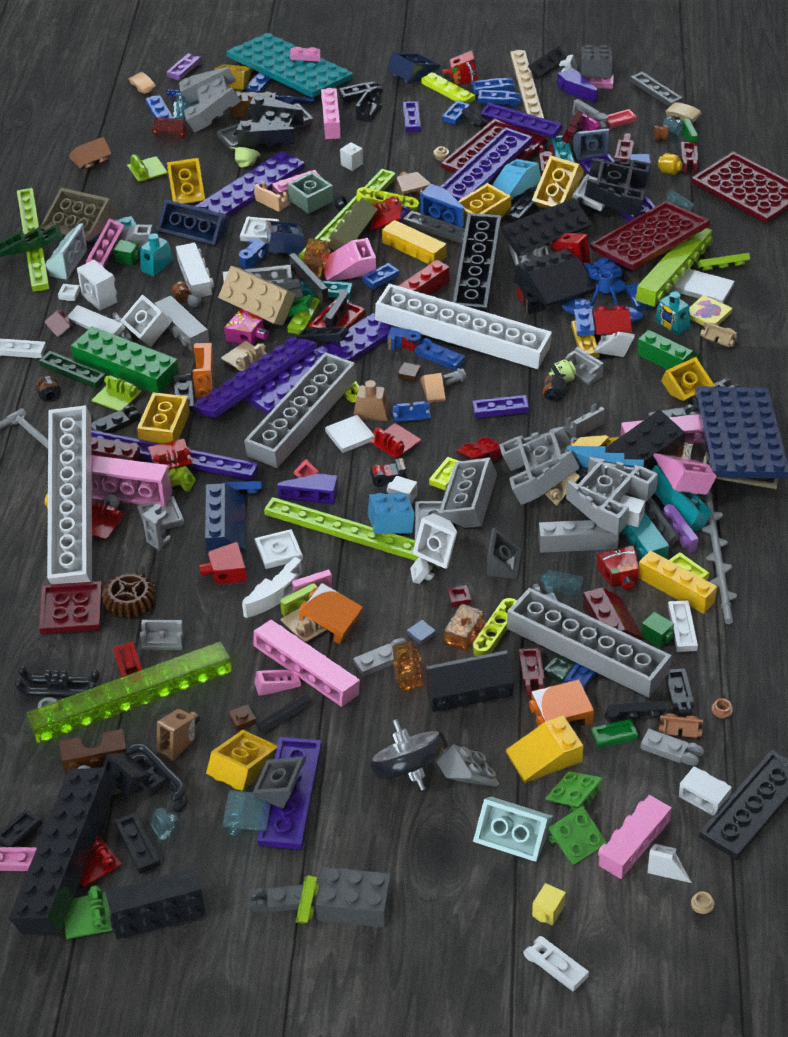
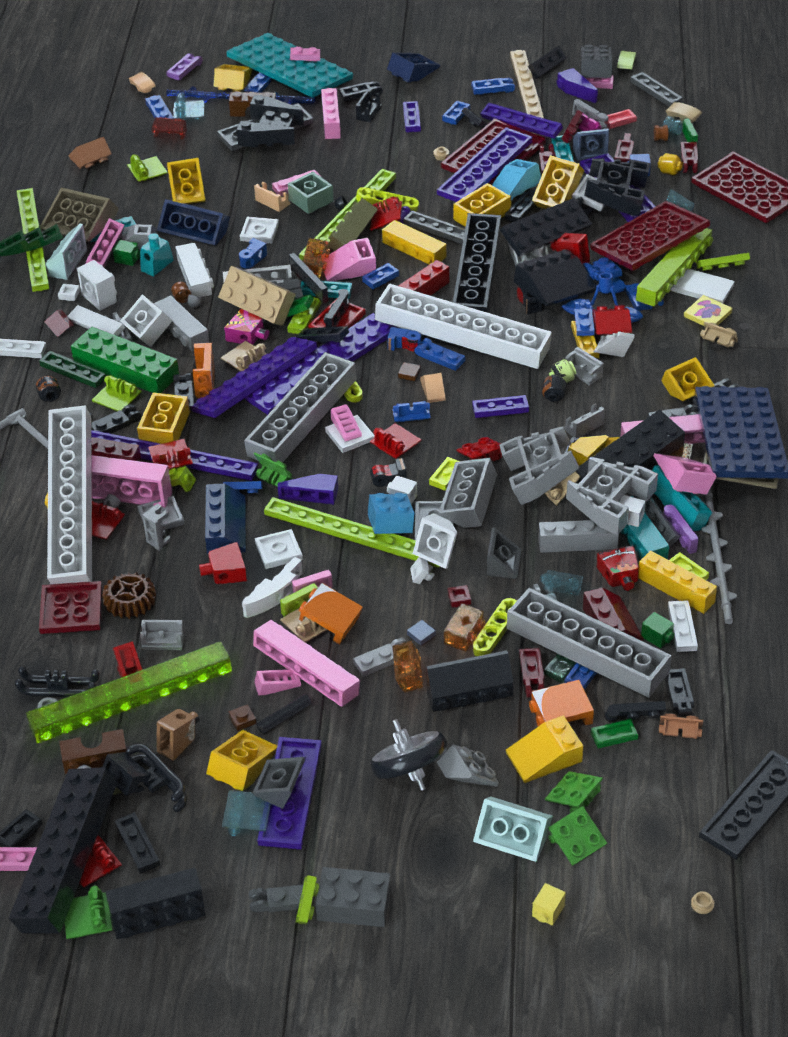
(163, 823): clear light blue tile -> none
(213, 94): light grey wedge -> none
(242, 190): plate -> none
(245, 156): yellowish green piece -> none
(272, 471): none -> bright green hinge
(284, 237): dark blue slope -> none
(305, 469): coral slope -> none
(344, 413): none -> bright pink slope
(351, 156): white brick -> none
(372, 402): medium nougat torso -> none
(411, 184): torso -> none
(441, 205): blue slope -> none
(447, 88): neon yellow plate -> none
(458, 375): light grey pin -> none
(462, 69): red torso -> none
(499, 97): blue hinge -> none
(556, 963): white plate -> none
(569, 63): white tile -> none
(583, 453): dark azure slope -> none
(626, 60): none -> yellowish green slope
(634, 836): bright pink brick -> none
(663, 351): green slope -> none
(665, 863): white slope -> none
(671, 748): light grey hinge -> none
(673, 314): teal torso -> none
(704, 791): white brick -> none
(722, 708): nougat plate -> none

